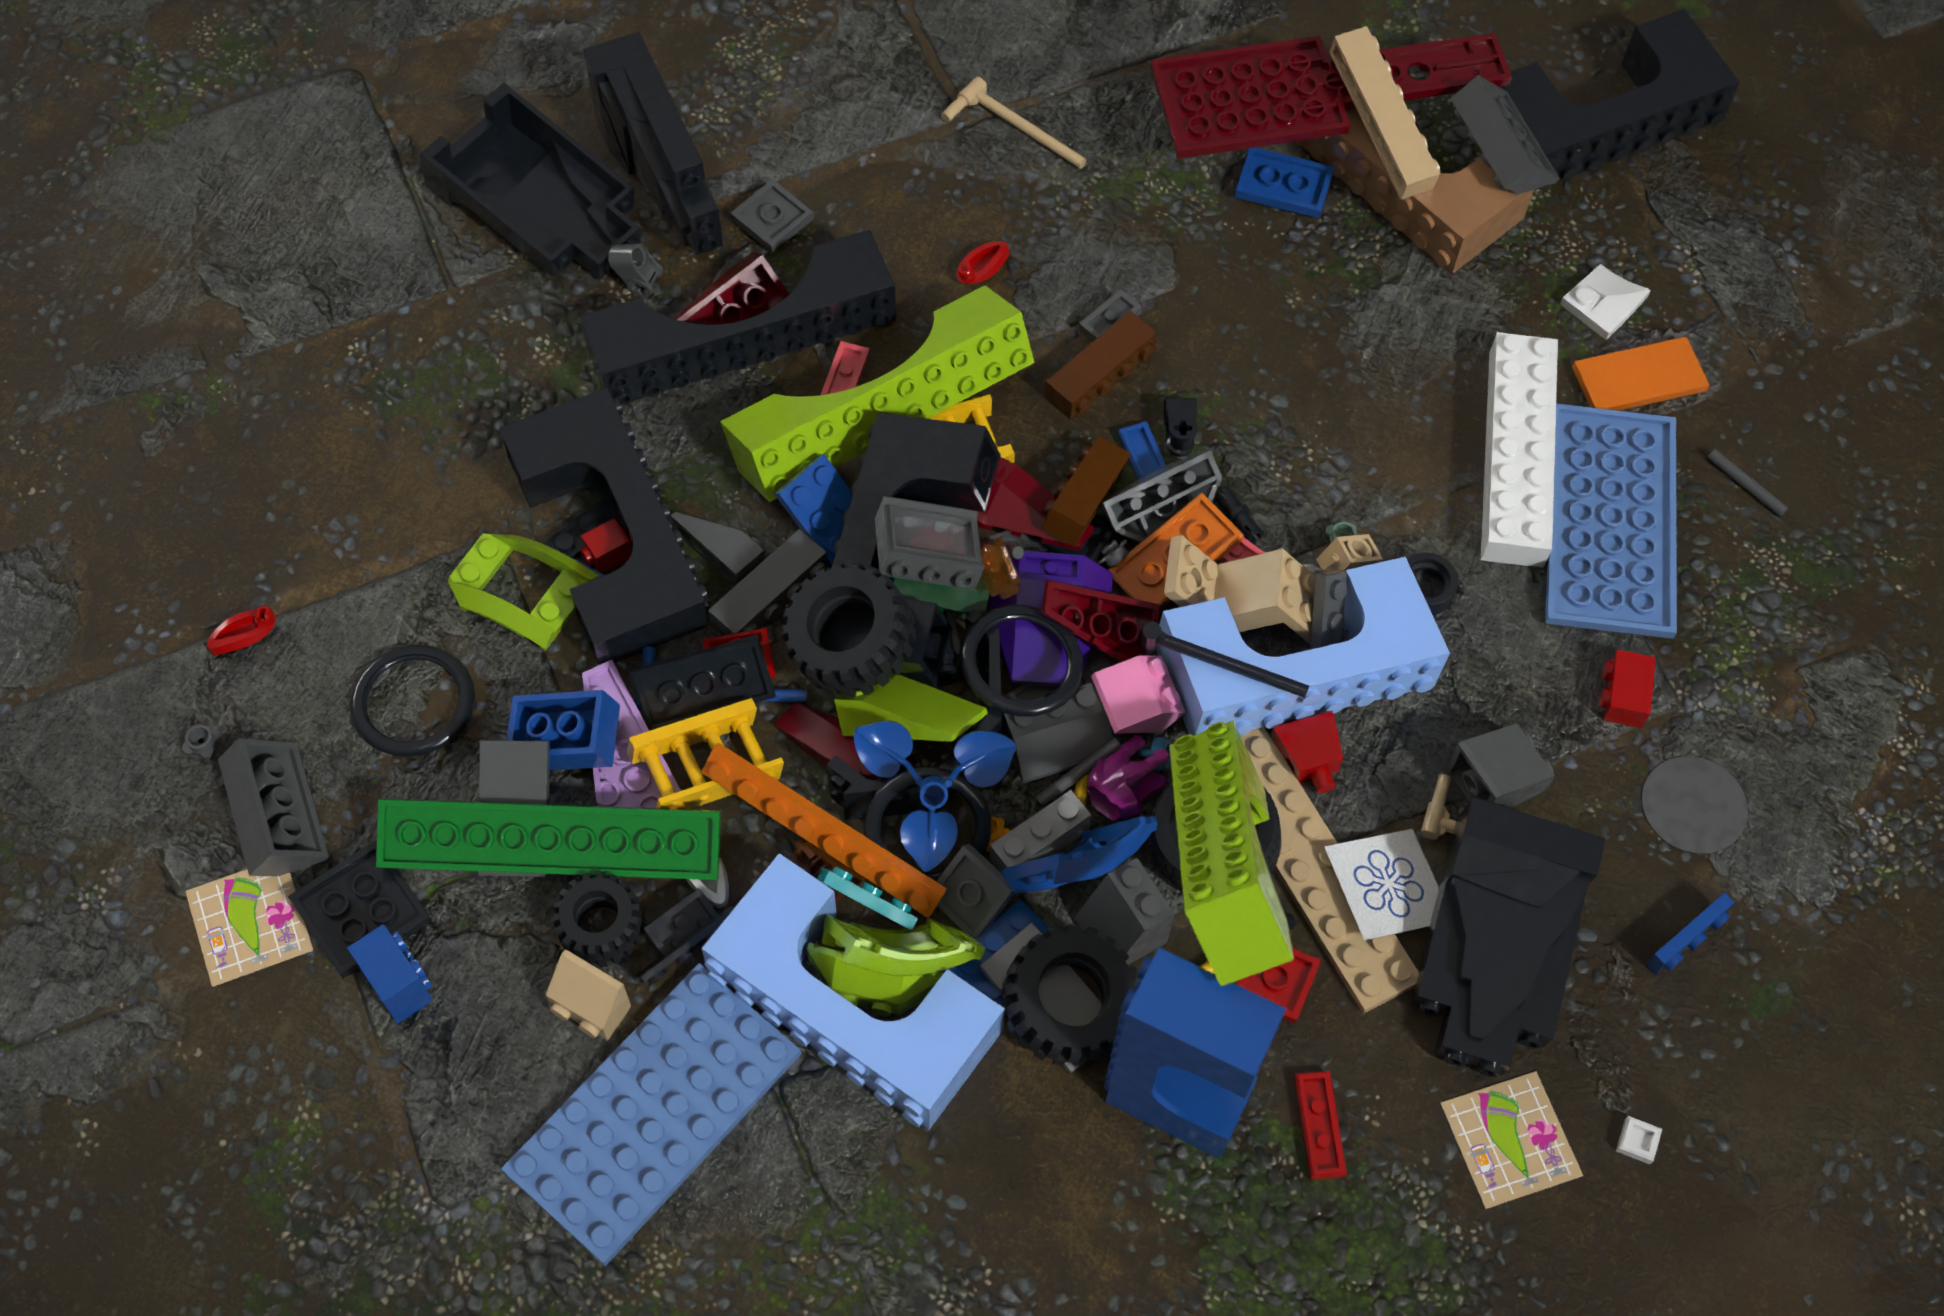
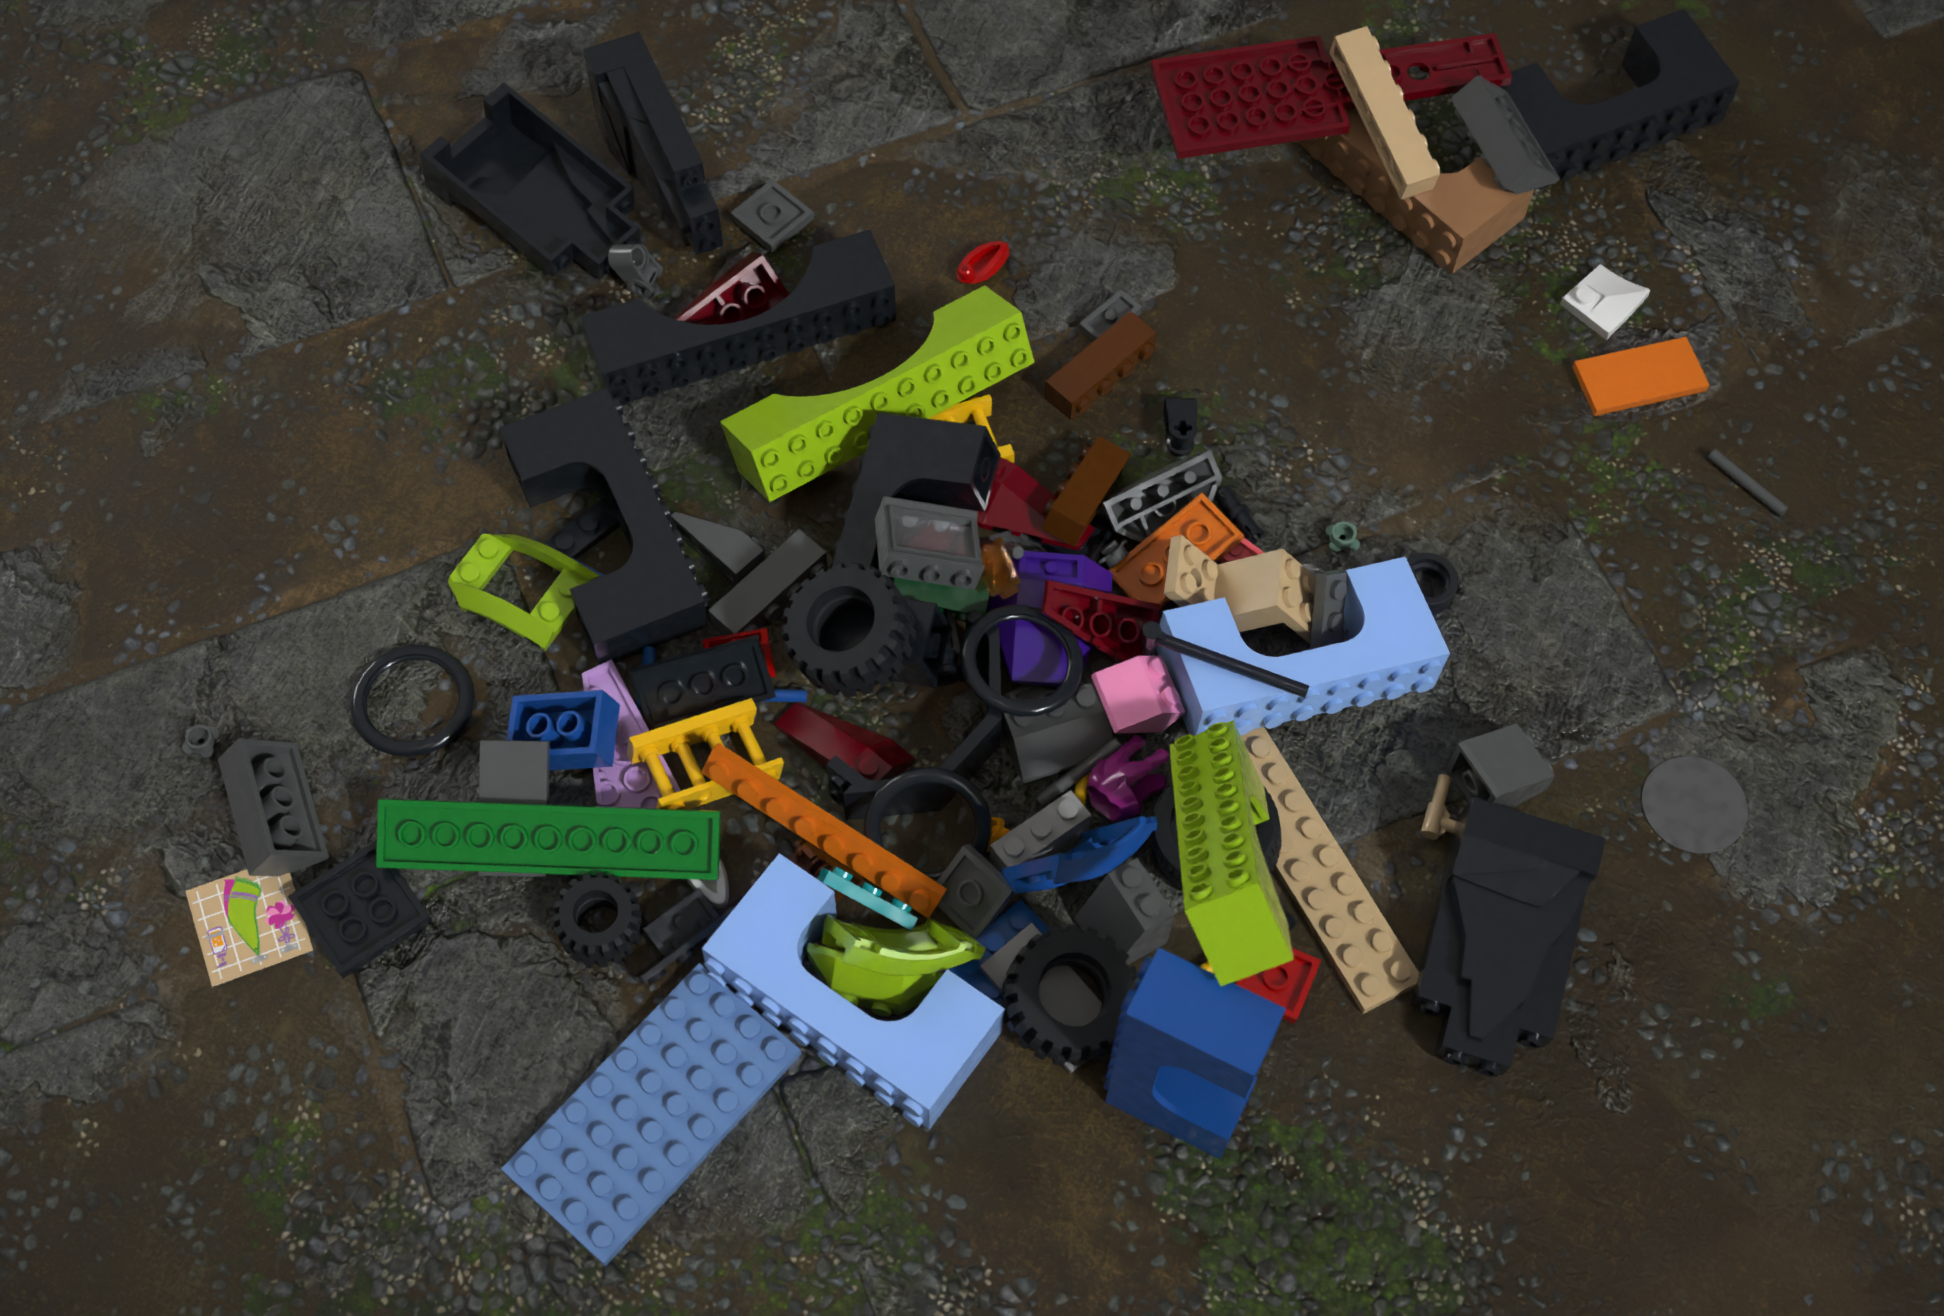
(241, 630): red arm -> none
(392, 972): blue brick -> none
(587, 996): tan slope -> none
(606, 546): red brick -> none
(817, 502): blue plate -> none
(846, 368): coral plate -> none
(918, 707): lime slope -> none
(925, 834): blue plant -> none
(976, 93): tan bar -> none
(1144, 450): blue tile -> none
(1158, 743): dark azure tile -> none
(1284, 182): blue plate -> none
(1311, 749): red torso -> none
(1320, 1125): red tile -> none
(1349, 553): tan head -> none
(1386, 882): clear sticker -> none
(1511, 1139): sticker -> none
(1520, 450): white brick -> none
(1613, 522): medium blue plate -> none
(1628, 688): red brick -> none
(1639, 1140): white tile -> none
(1691, 935): blue plate -> none

